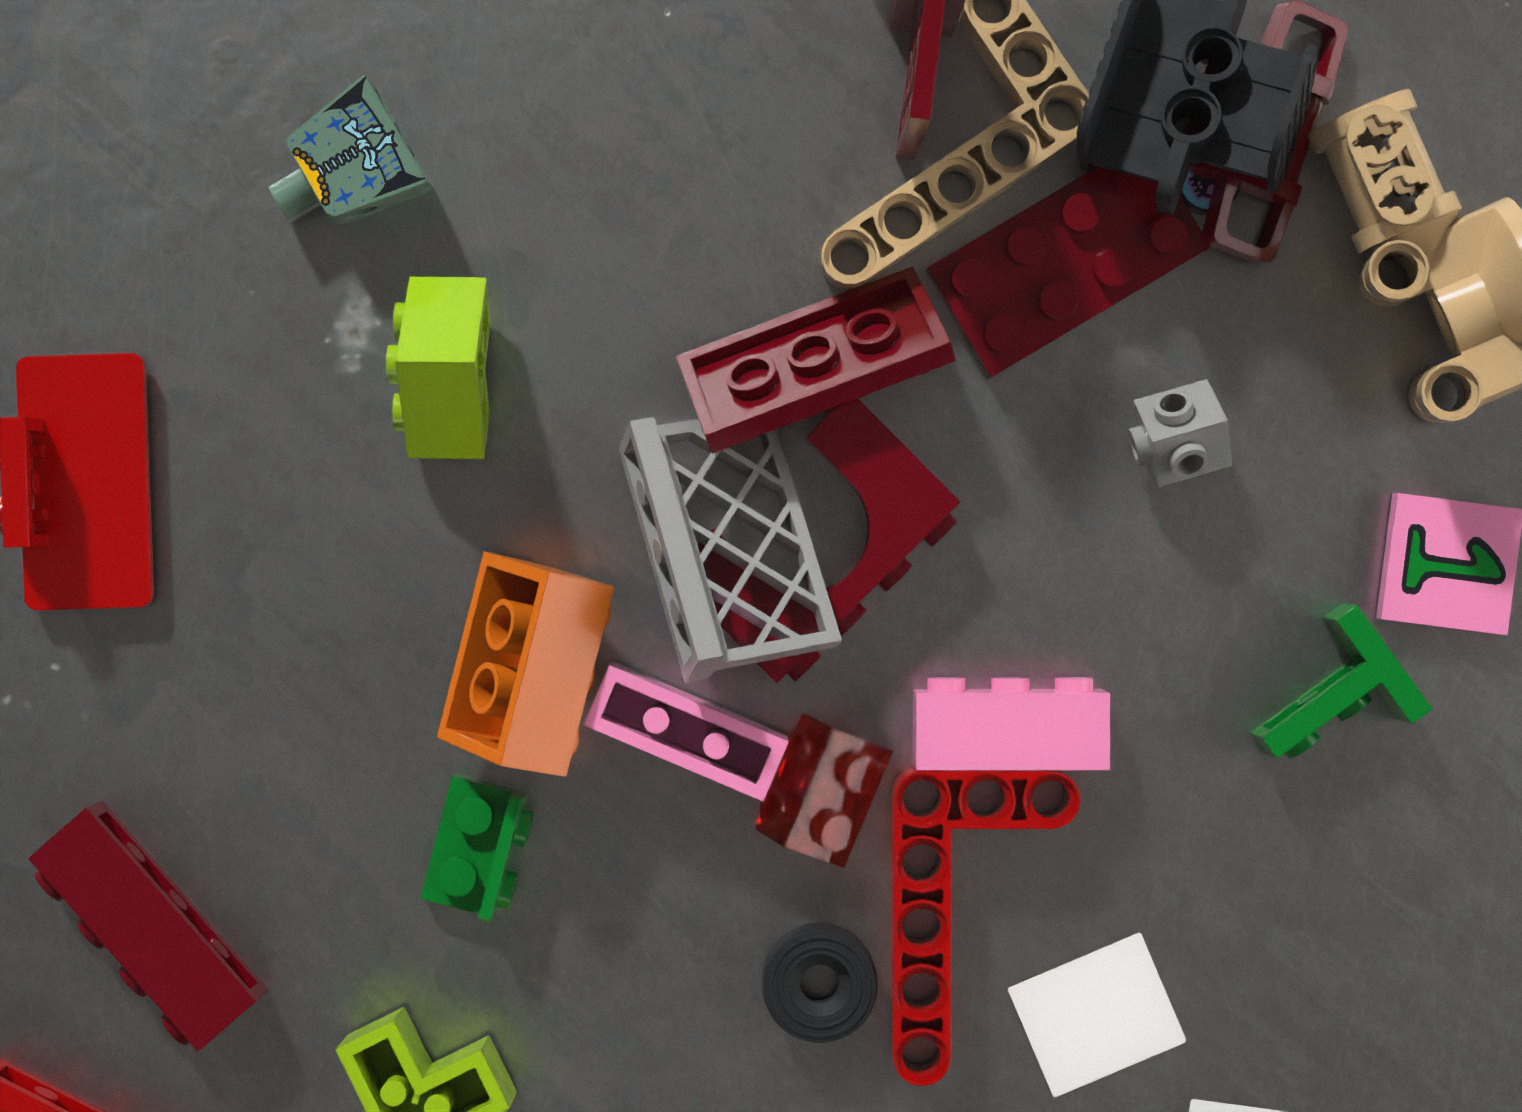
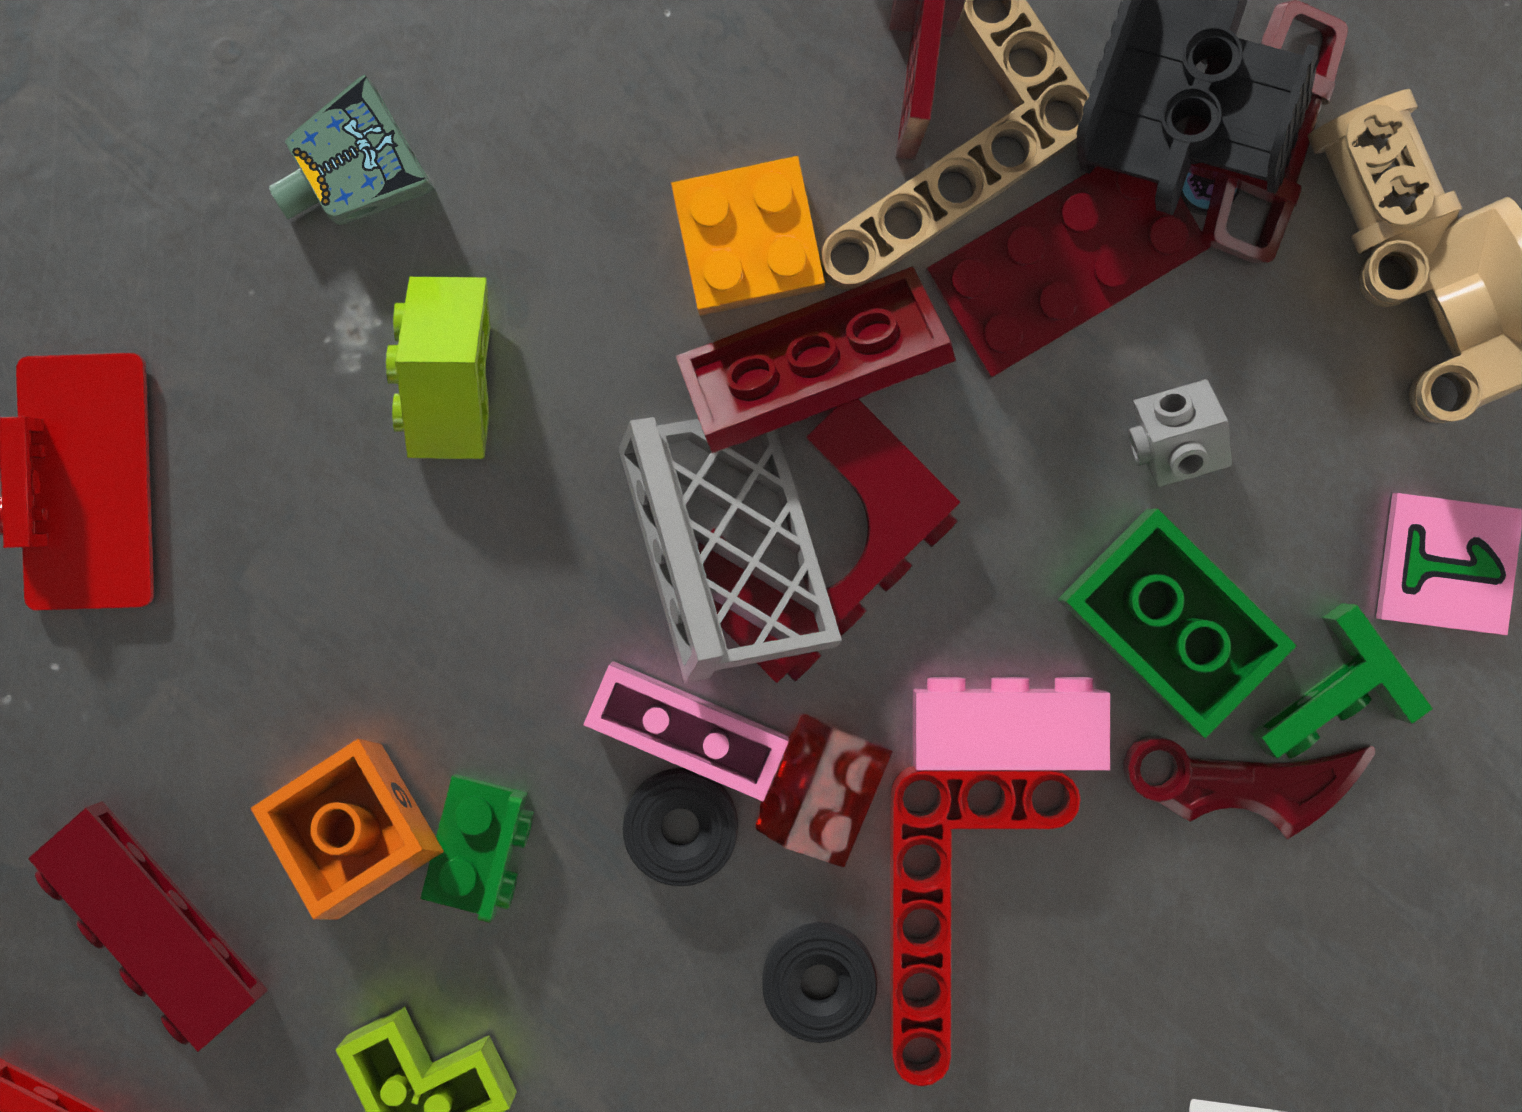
(346, 830): none -> orange brick
(525, 664): orange brick -> none
(672, 862): none -> black tyre
(748, 235): none -> light orange brick
(1097, 1014): white sticker -> none
(1177, 622): none -> green brick
(1282, 792): none -> dark red piece

